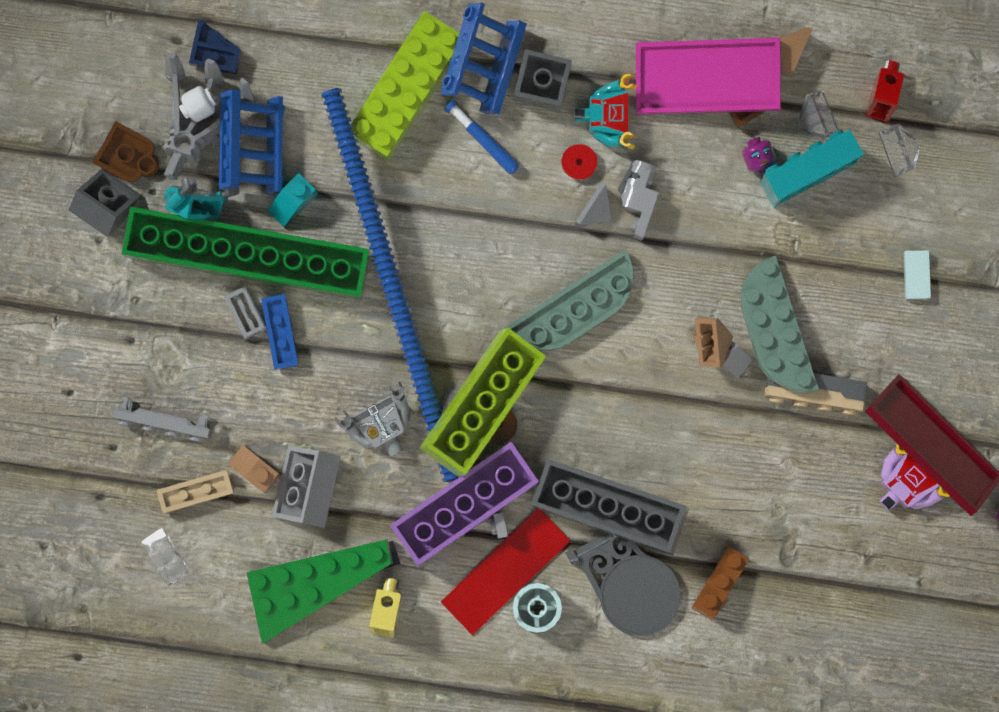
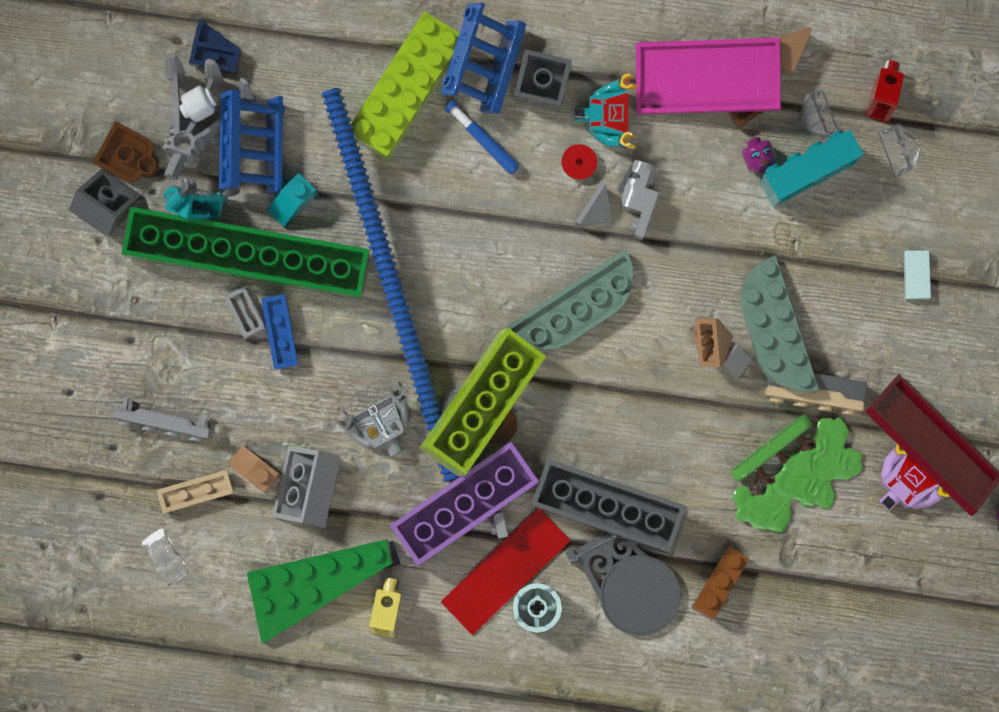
(803, 475): none -> bright green plant

